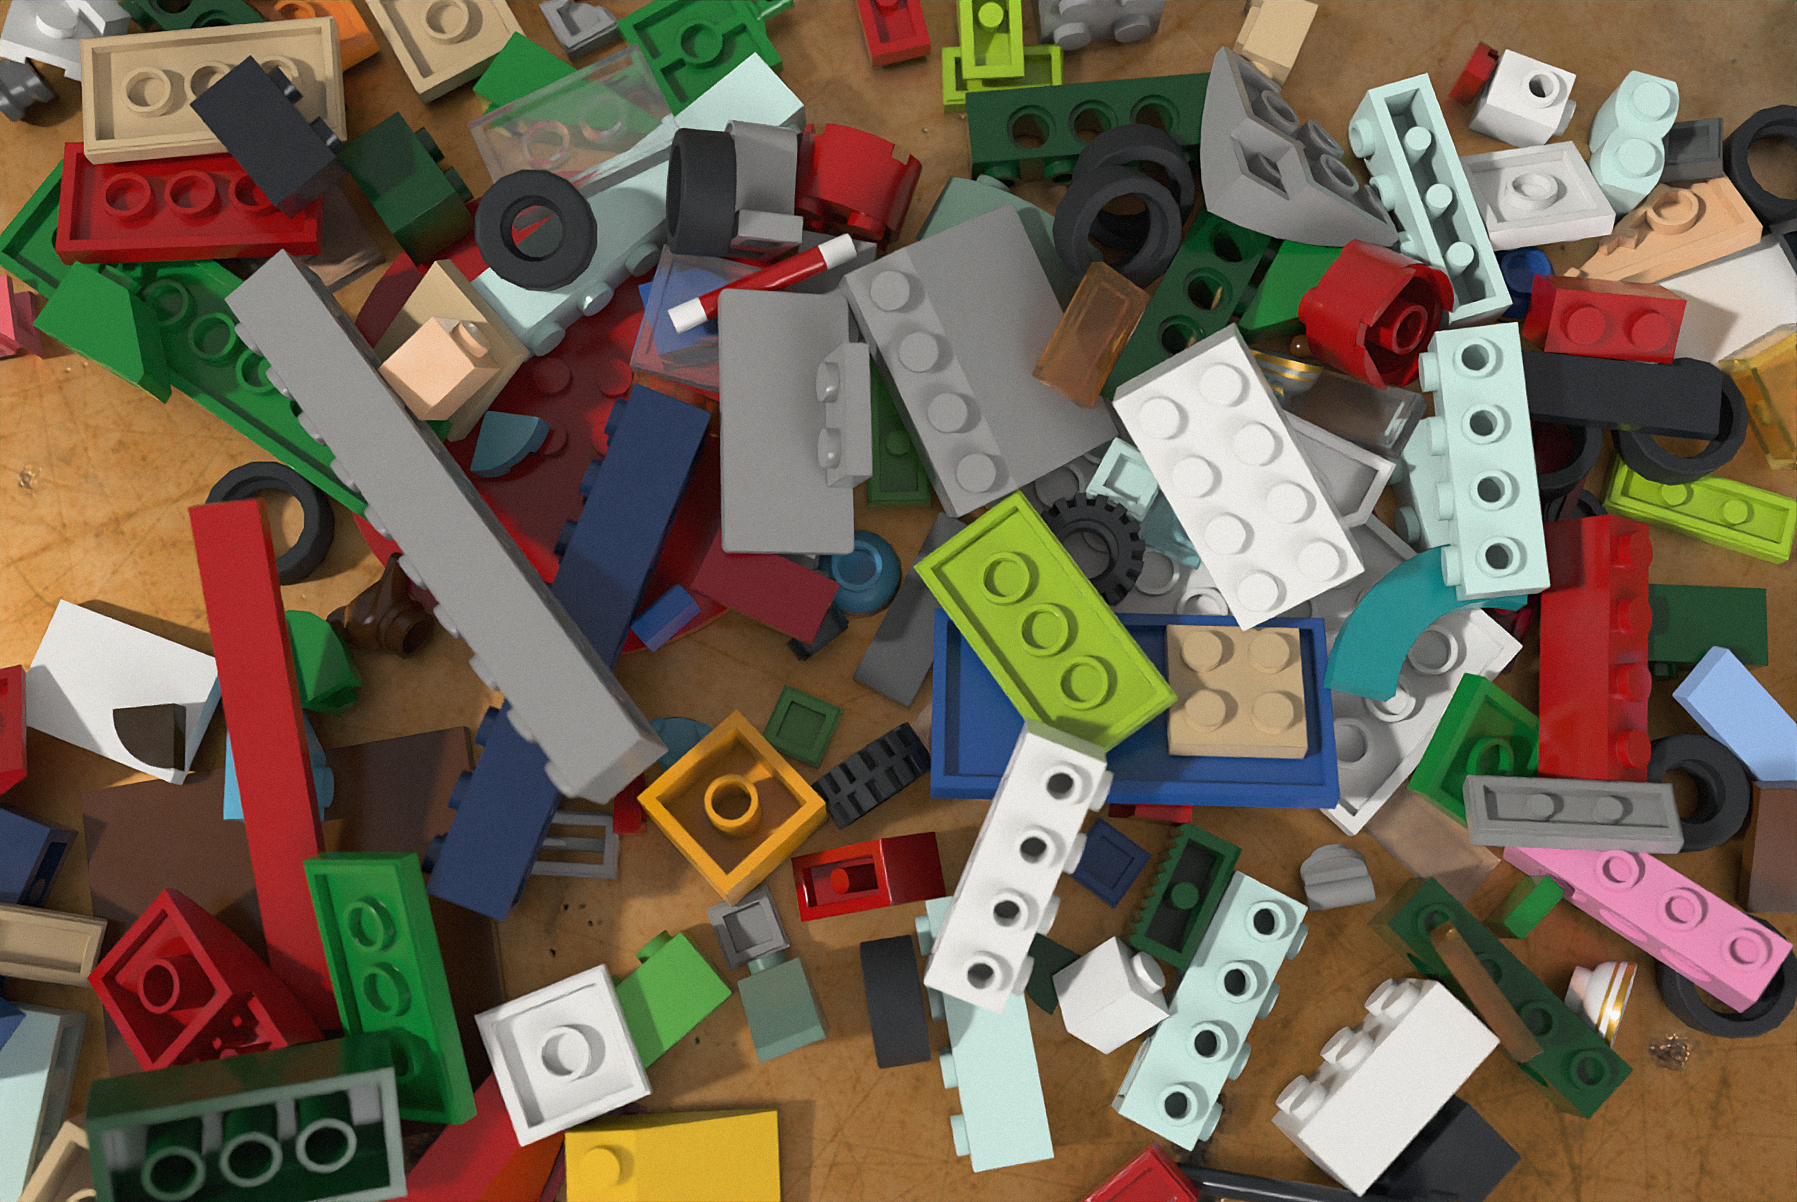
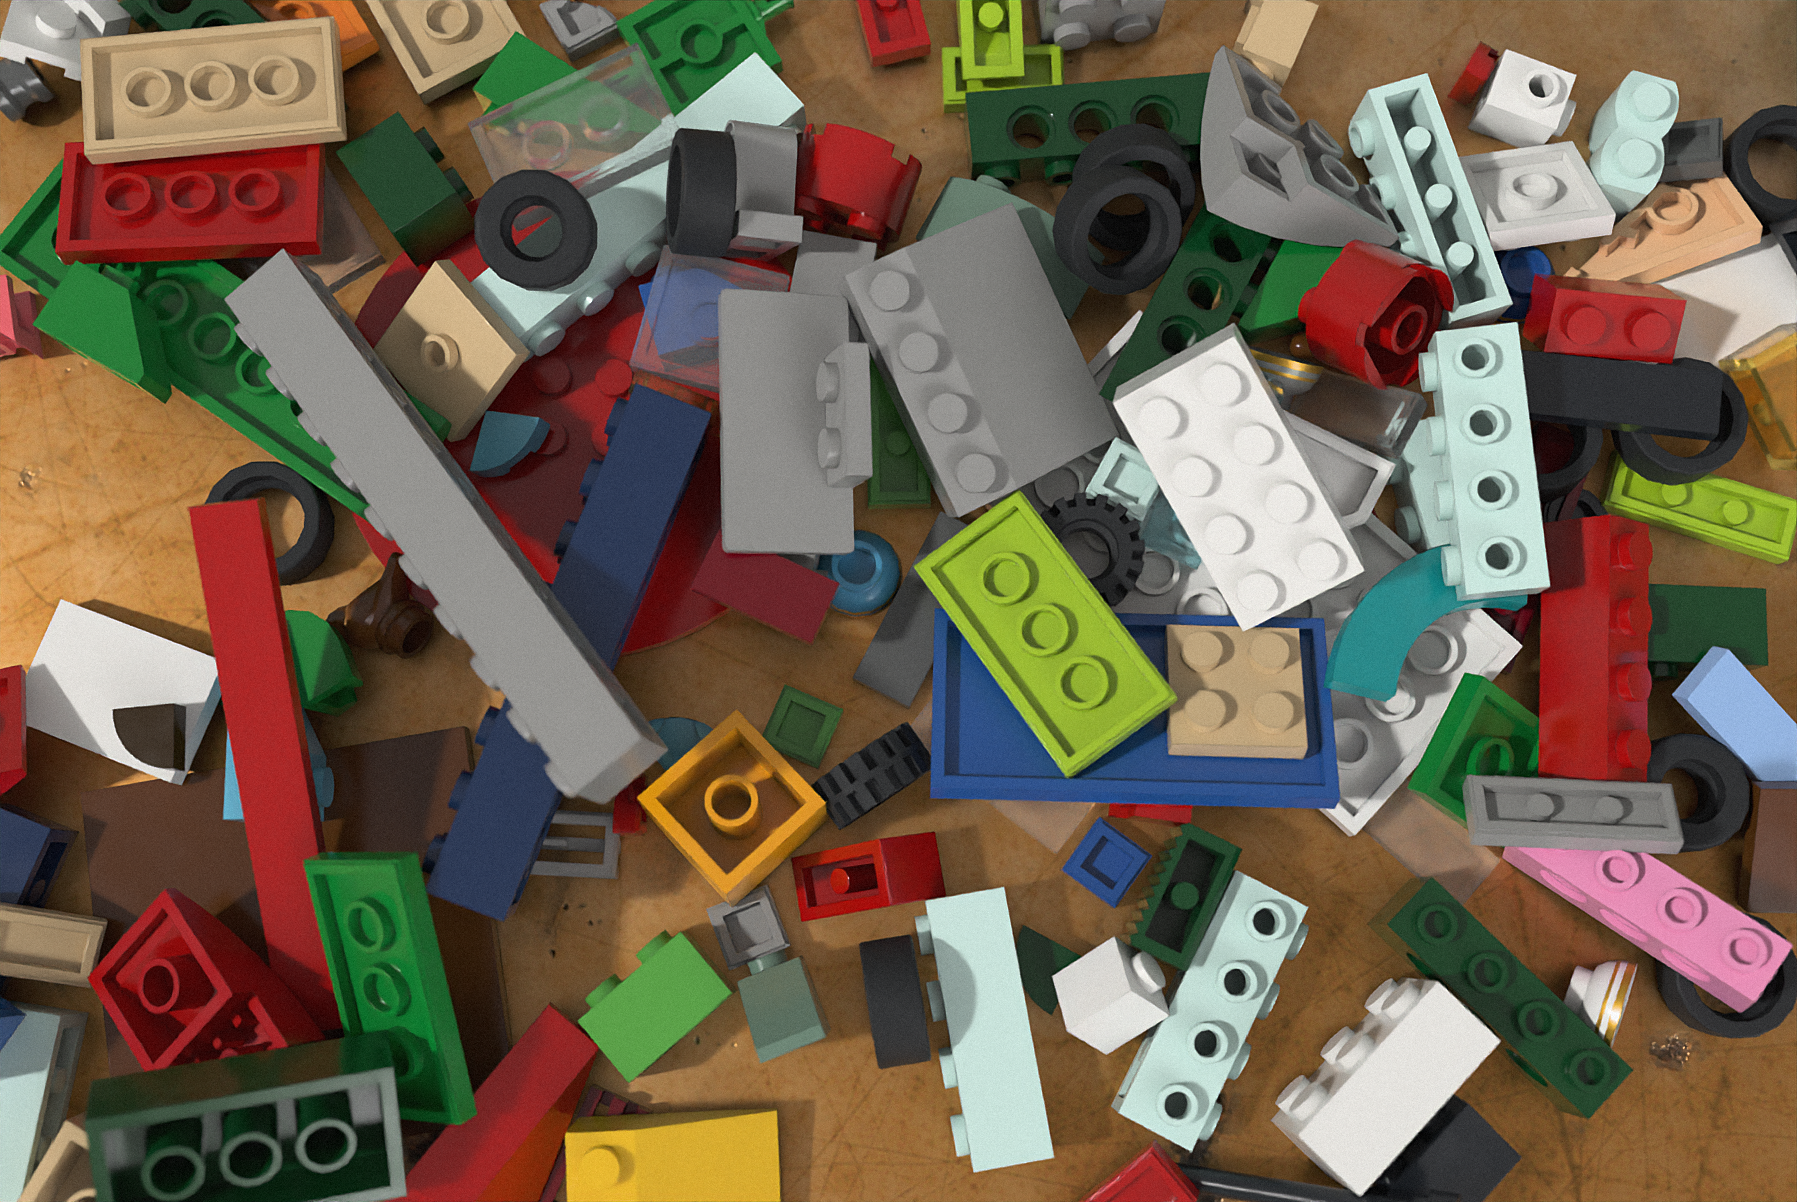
(270, 136): black brick -> none
(440, 367): light nougat brick -> none
(563, 1054): white tile -> none
(665, 617): blue tile -> none
(768, 279): bar -> none
(833, 625): black tile -> none
(1016, 865): white brick -> none
(1091, 335): clear orange tile -> none
(1336, 878): light grey plate -> none
(1484, 992): clear orange tile -> none
(1524, 907): green tile -> none

